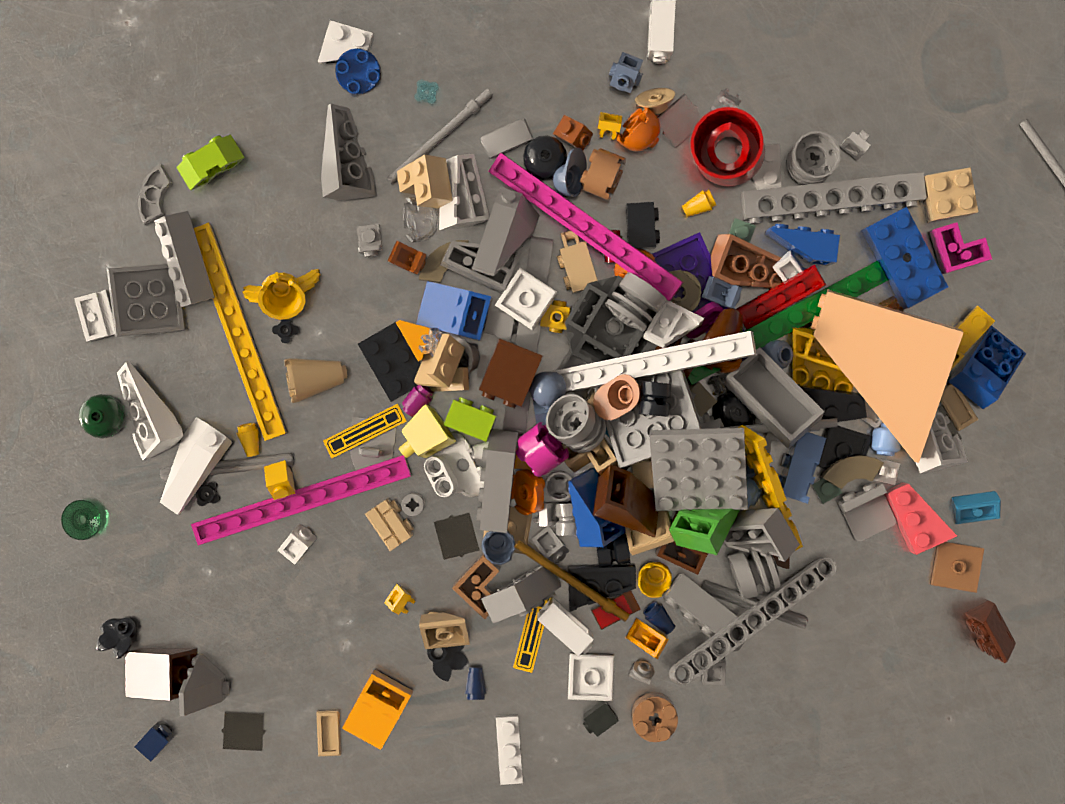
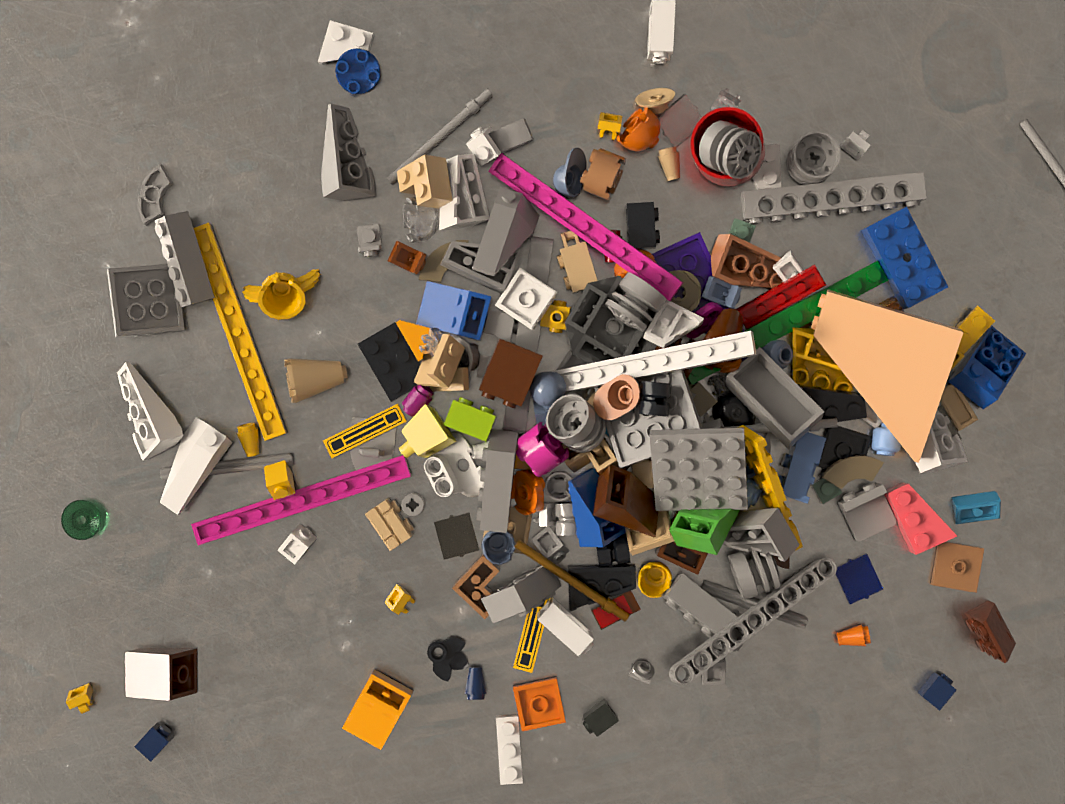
(80, 698): none -> yellow tile
(95, 315): white plate -> none
(111, 415): dark green cylinder -> none
(115, 638): black plate -> none
(203, 687): light grey wedge -> none
(211, 498): black plate -> none
(214, 158): lime brick -> none
(243, 731): clear smoke piece -> none
(285, 336): black plate -> none
(328, 732): tan tile -> none
(425, 85): clear light blue plate -> none
(443, 630): tan slope -> none
(483, 146): none -> white bracket
(539, 704): none -> orange plate
(544, 168): black cylinder -> none
(573, 132): dark orange bracket -> none
(591, 677): white plate -> none
(626, 72): sand blue brick -> none
(647, 638): light orange slope -> none
(647, 706): medium nougat brick -> none
(657, 616): dark blue cone -> none
(670, 162): none -> tan cone
(699, 204): yellow cone -> none
(730, 149): none -> light grey wheel
(809, 246): blue slope -> none
(854, 636): none -> orange cone
(858, 579): none -> clear blue piece
(888, 472): white tile -> none
(937, 690): none -> dark blue brick
(950, 195): tan brick -> none
(953, 253): dark pink brick -> none

